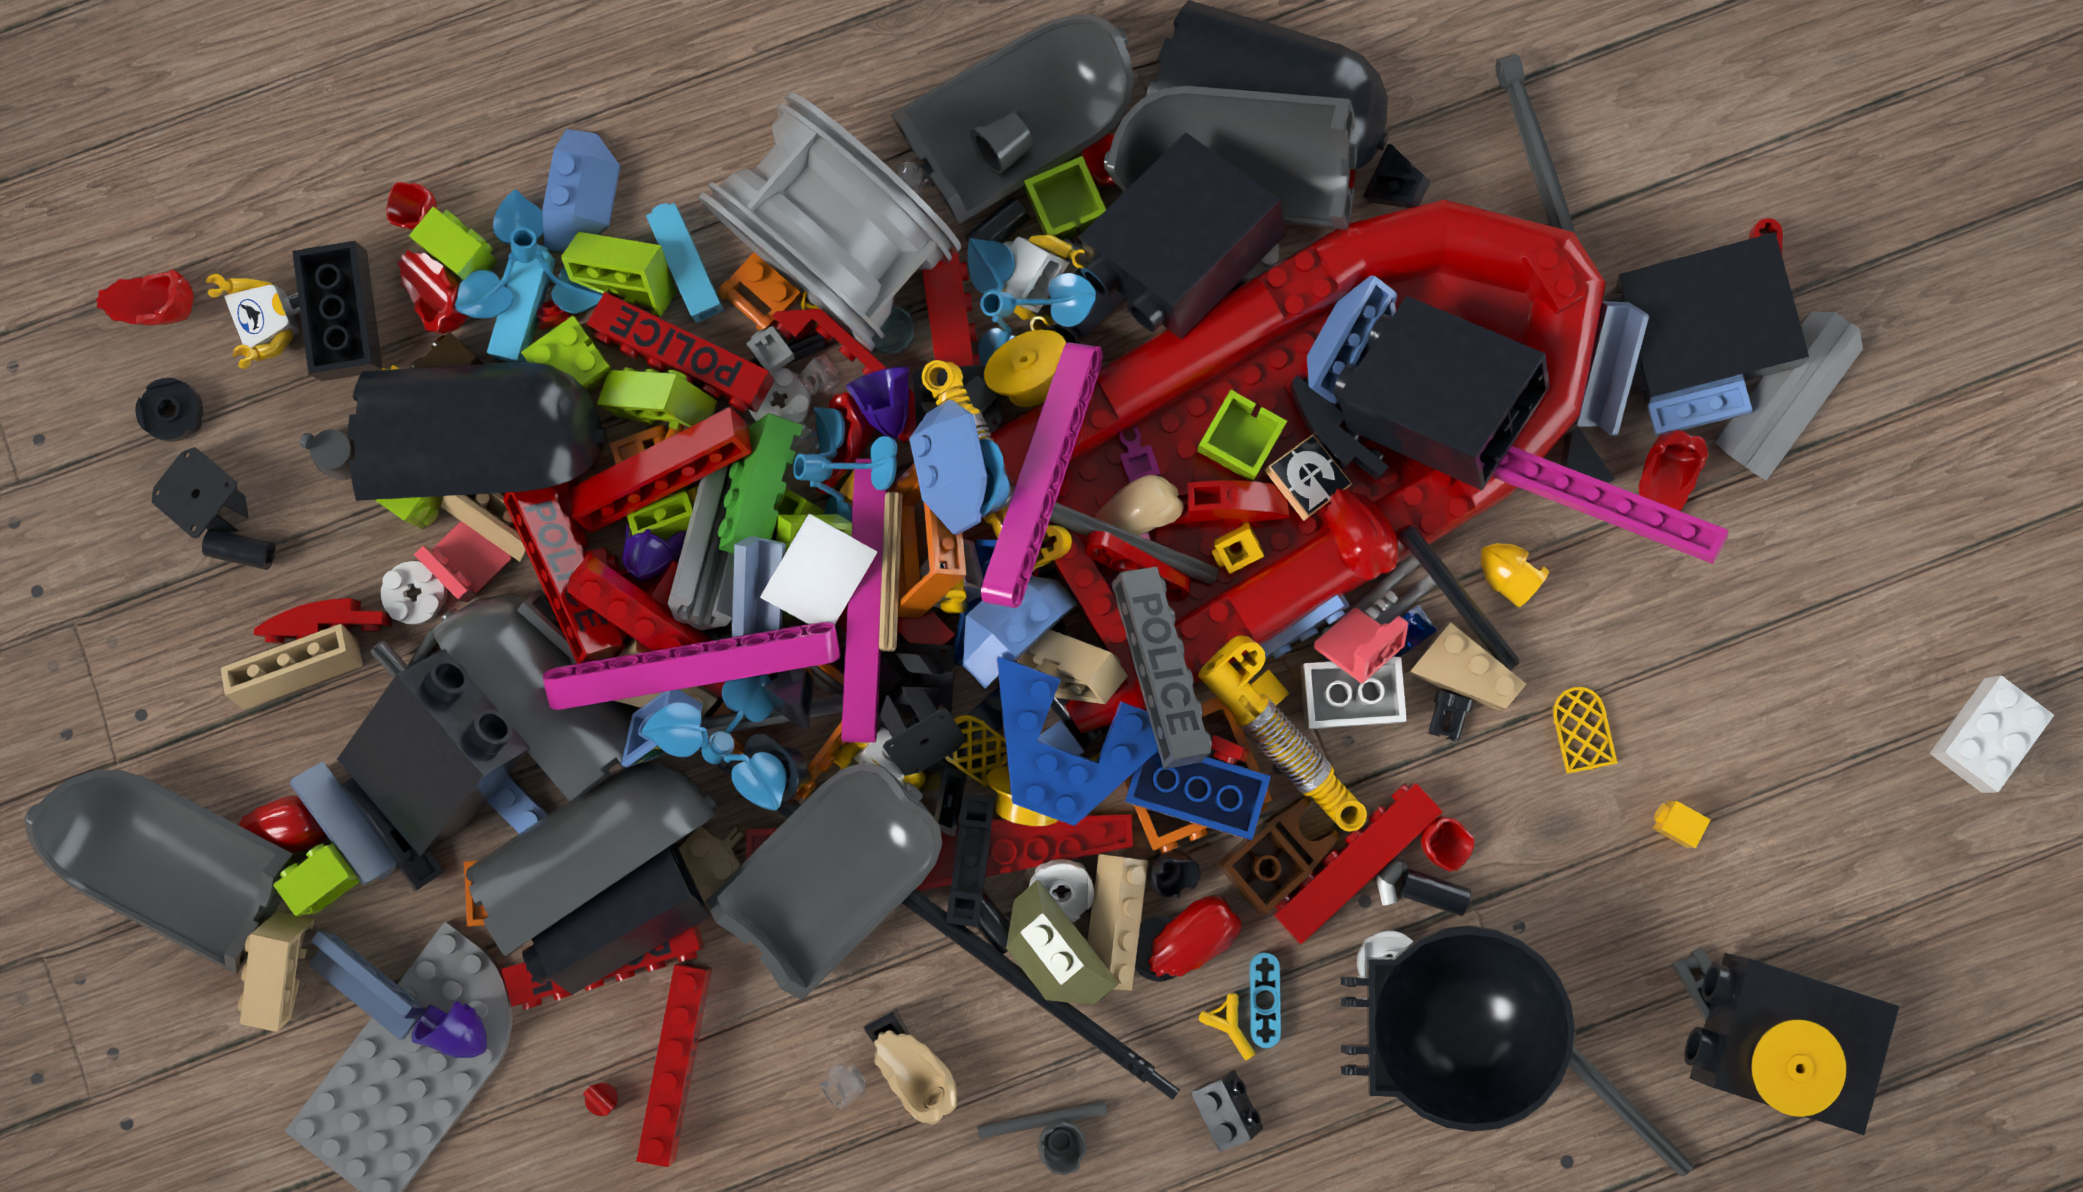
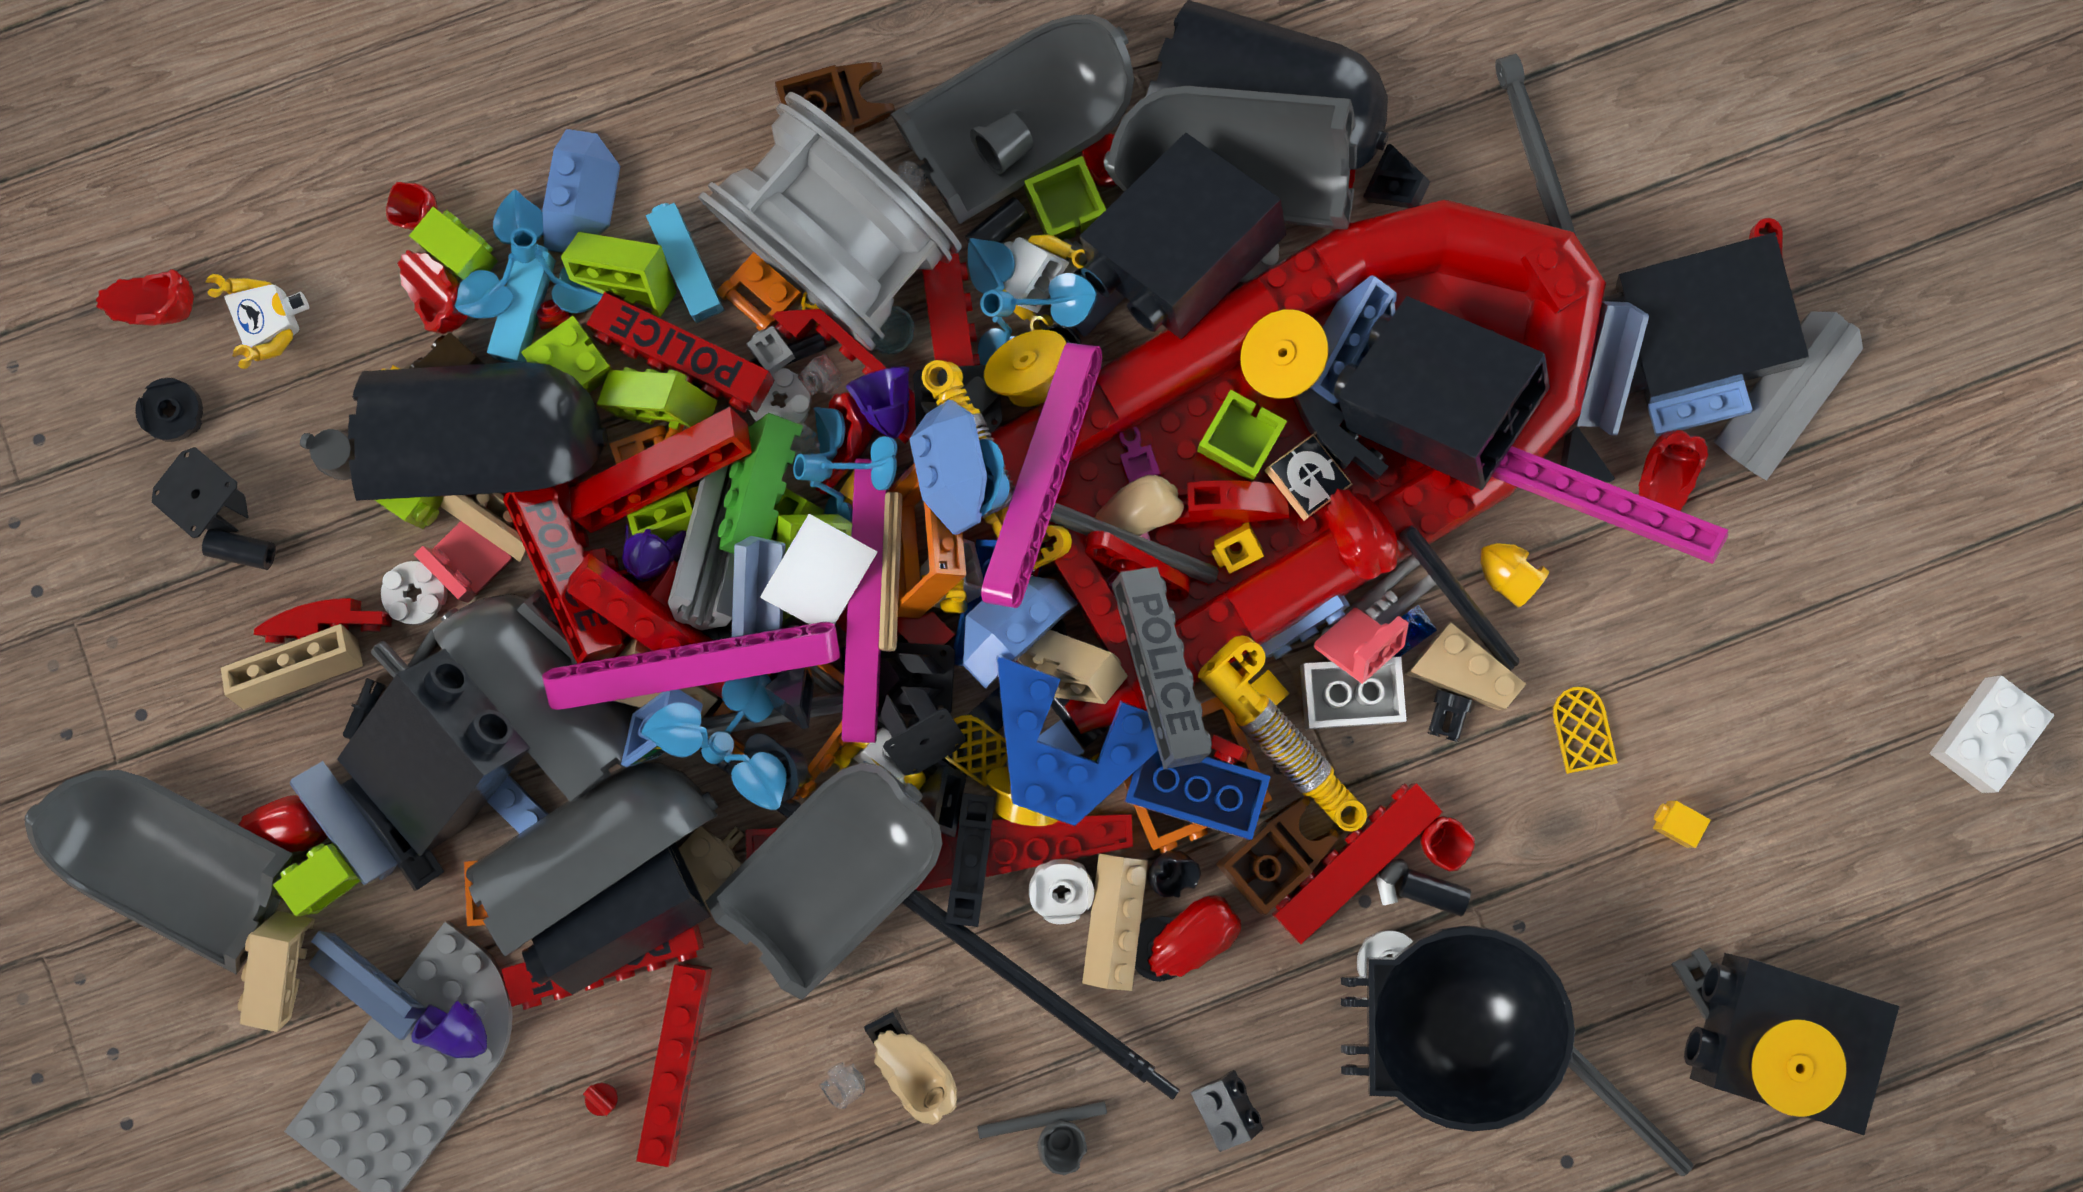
(337, 310): black brick -> none
(363, 706): none -> black axle
(838, 94): none -> reddish brown brick
(993, 924): black piece -> none
(1055, 951): olive wedge -> none
(1229, 1025): yellow piece -> none
(1257, 1024): medium azure beam -> none
(1284, 354): none -> yellow piece

